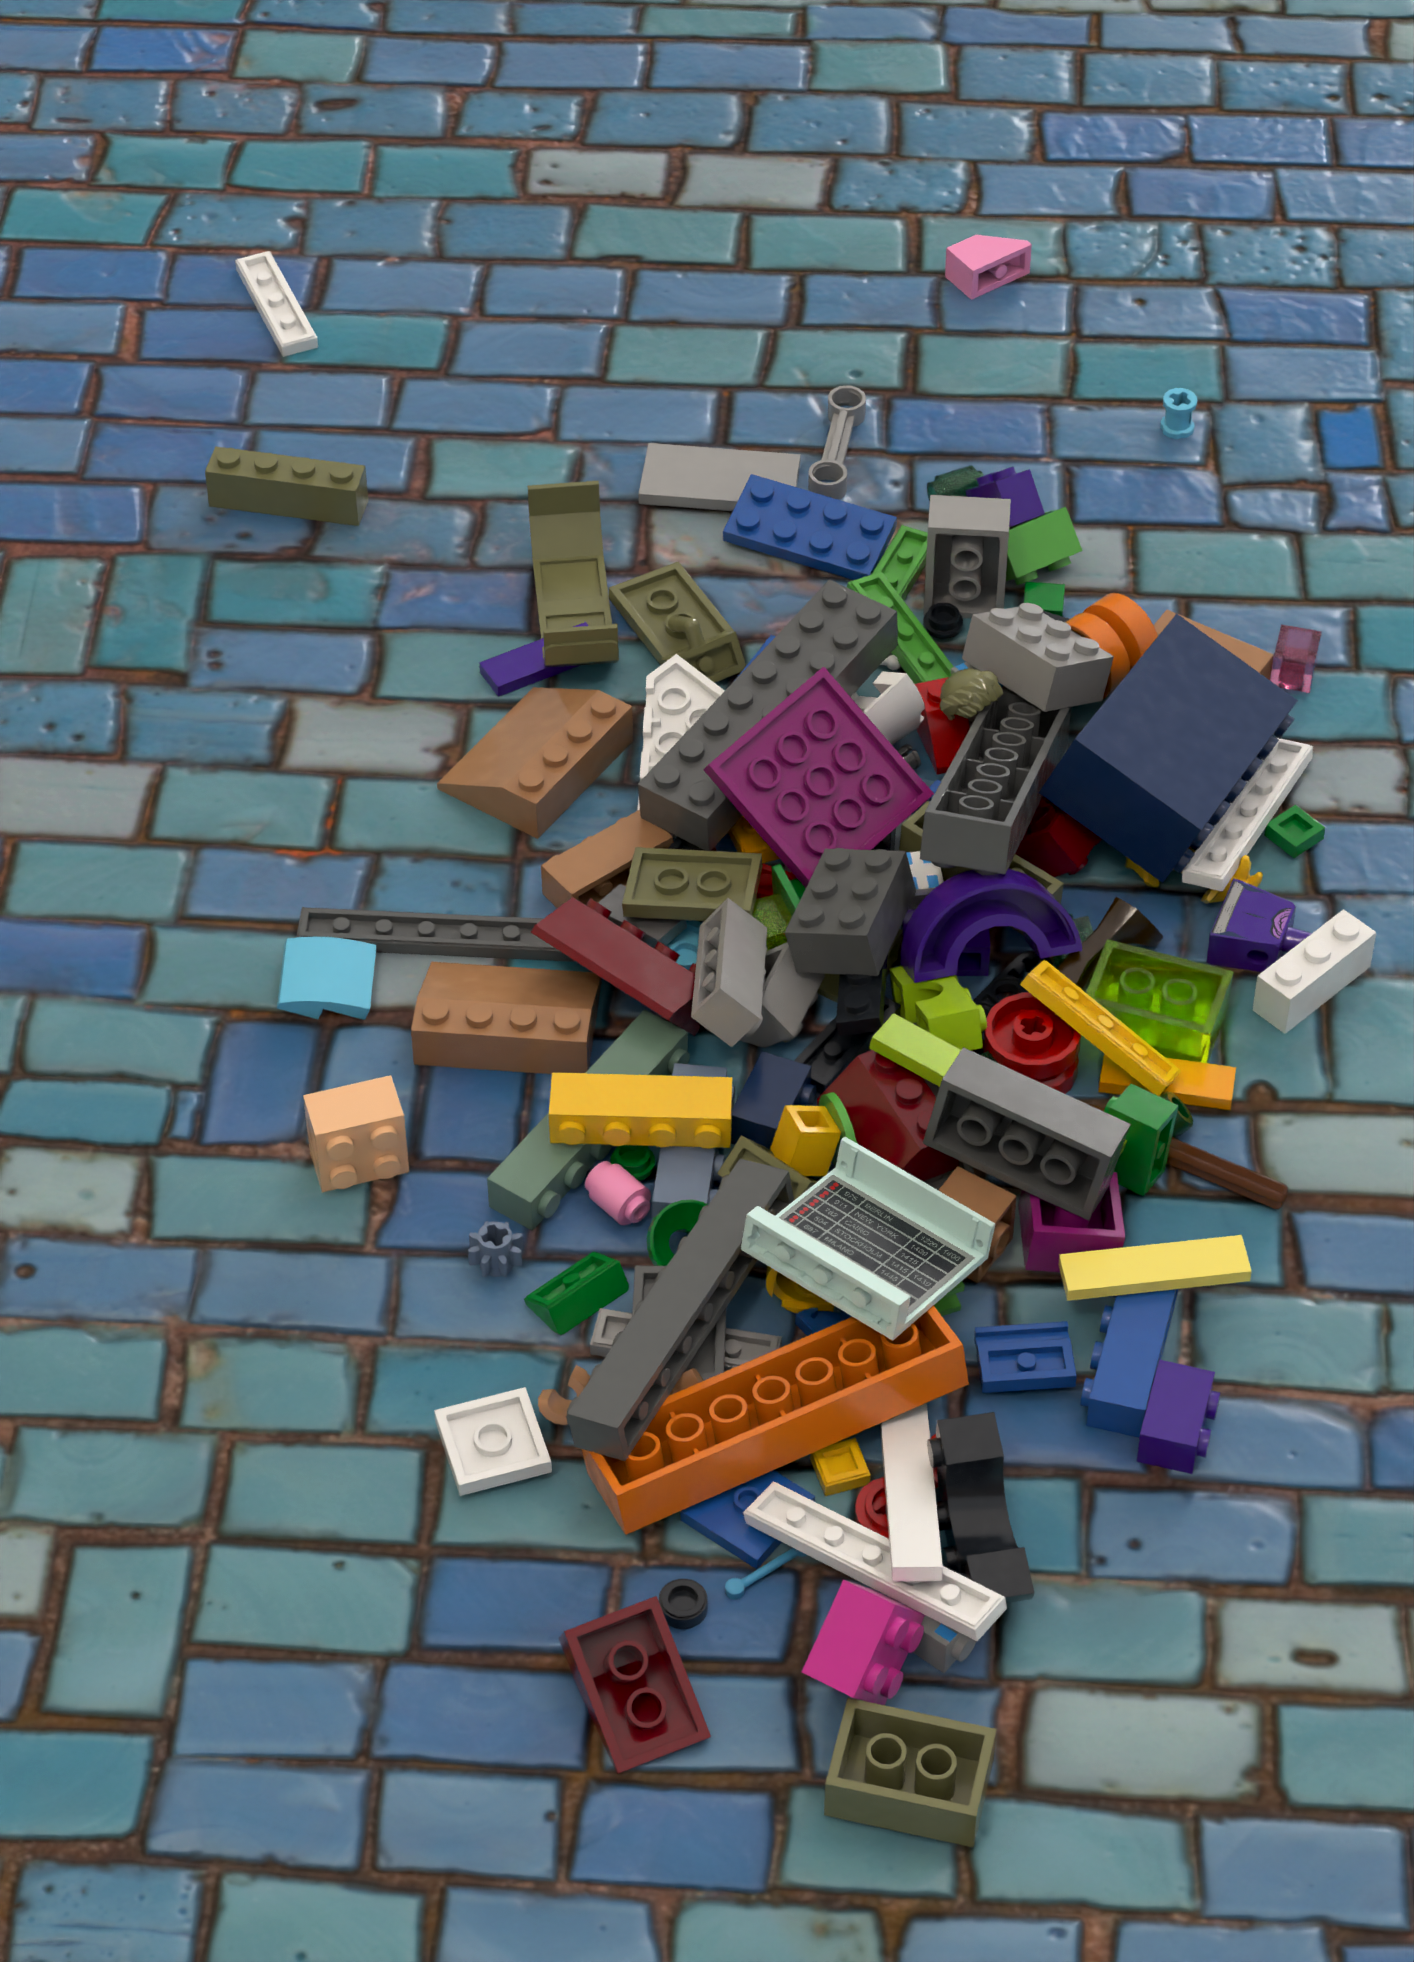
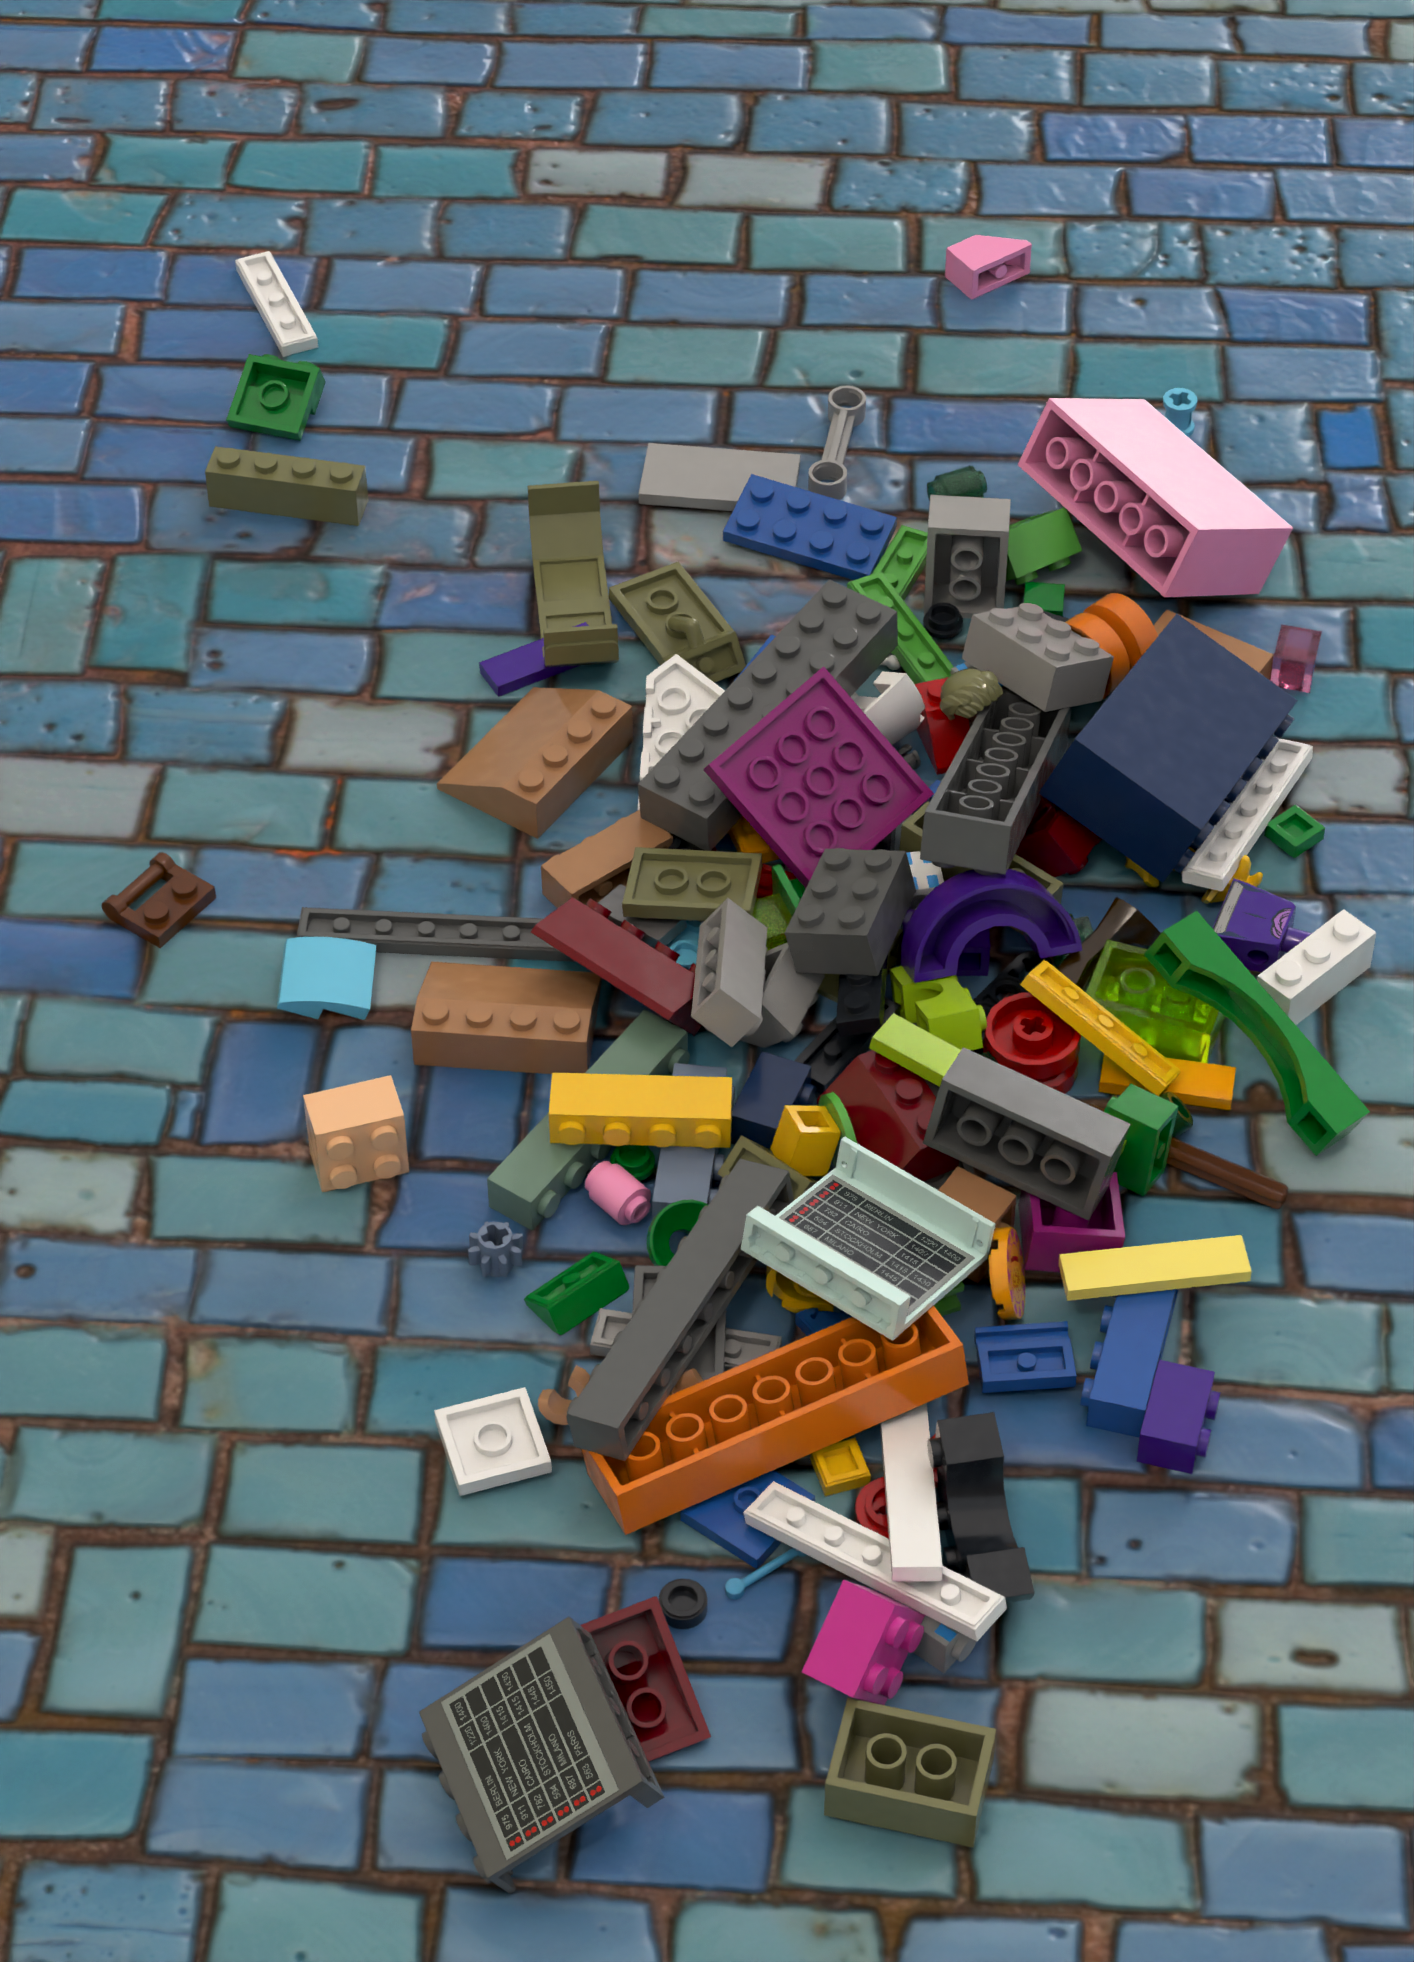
(165, 910): none -> reddish brown plate
(276, 396): none -> green plate
(535, 1749): none -> panel
(1007, 1274): none -> light orange tile
(1011, 485): dark purple brick -> none
(1154, 497): none -> bright pink brick
(1314, 1095): none -> green arch

